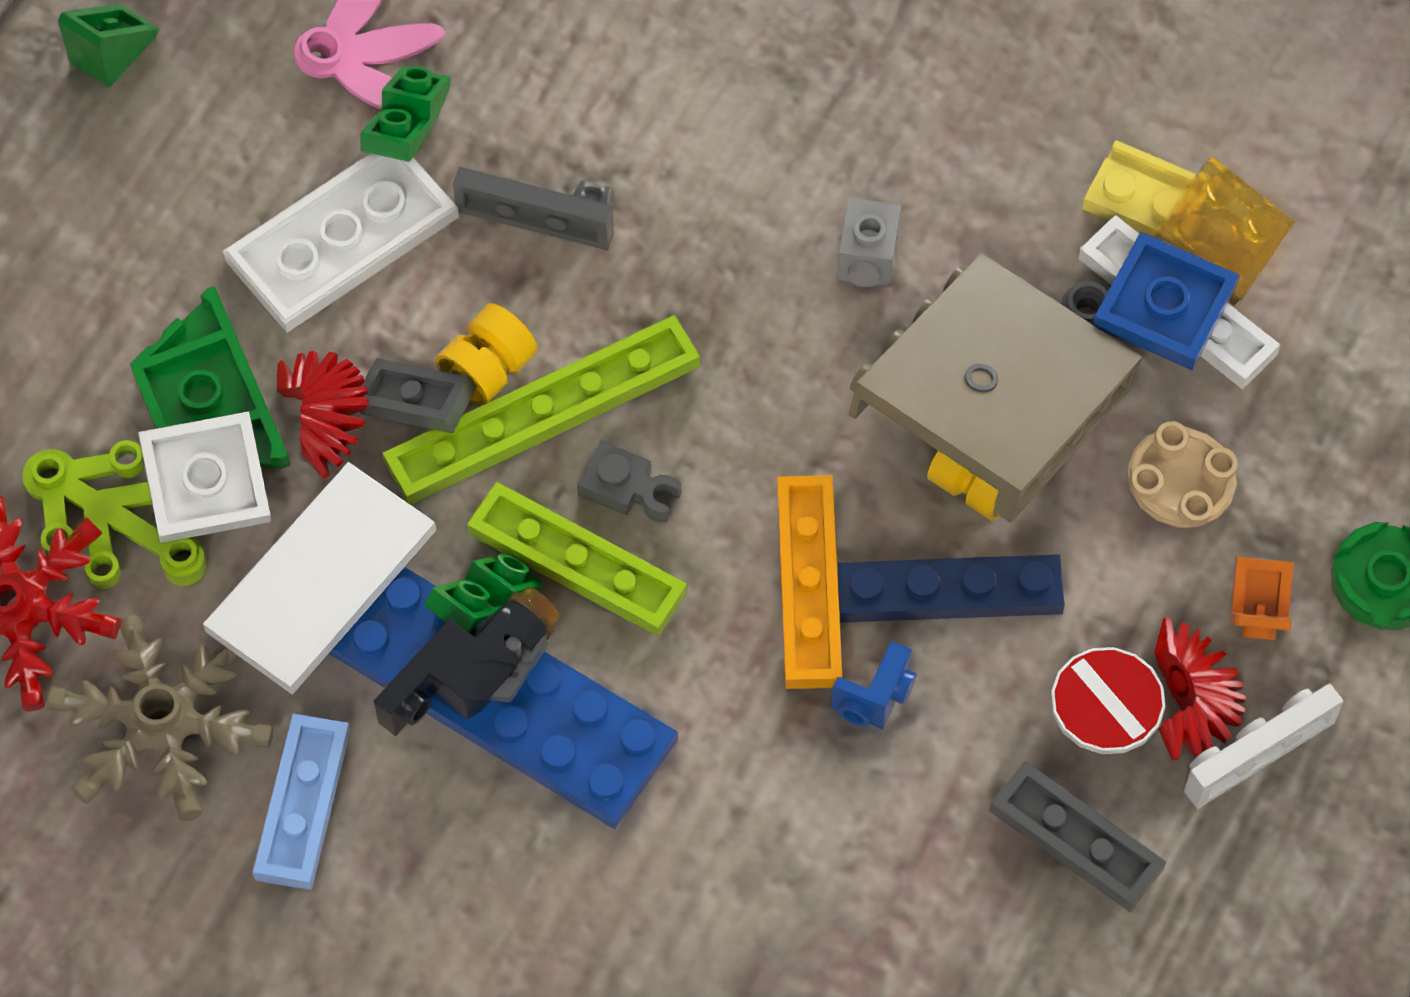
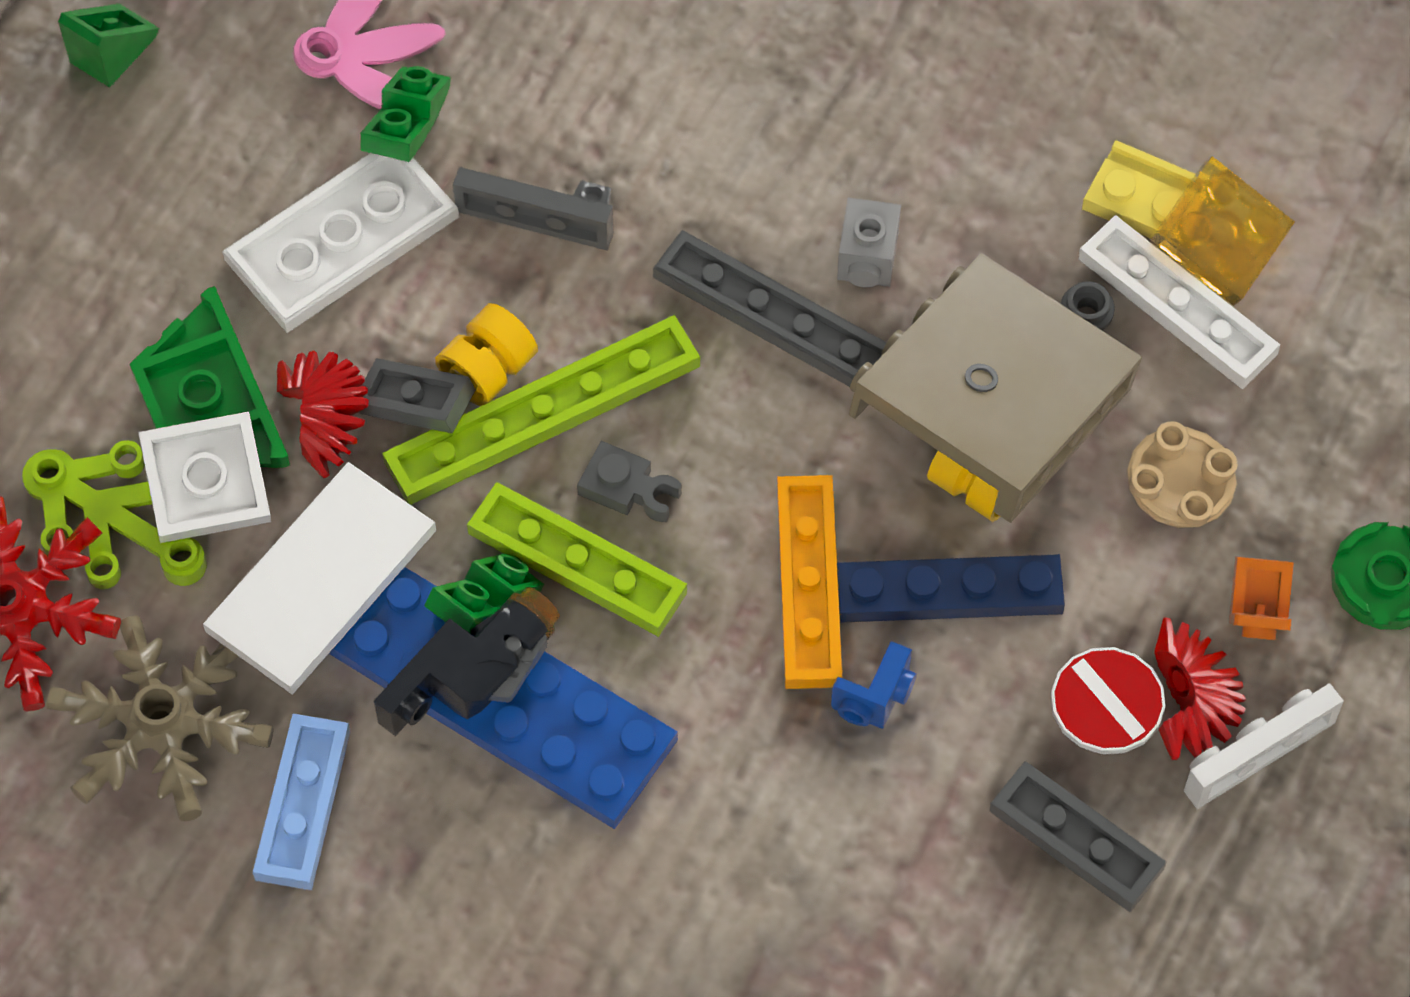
(767, 308): none -> dark grey tile
(1166, 300): blue plate -> none

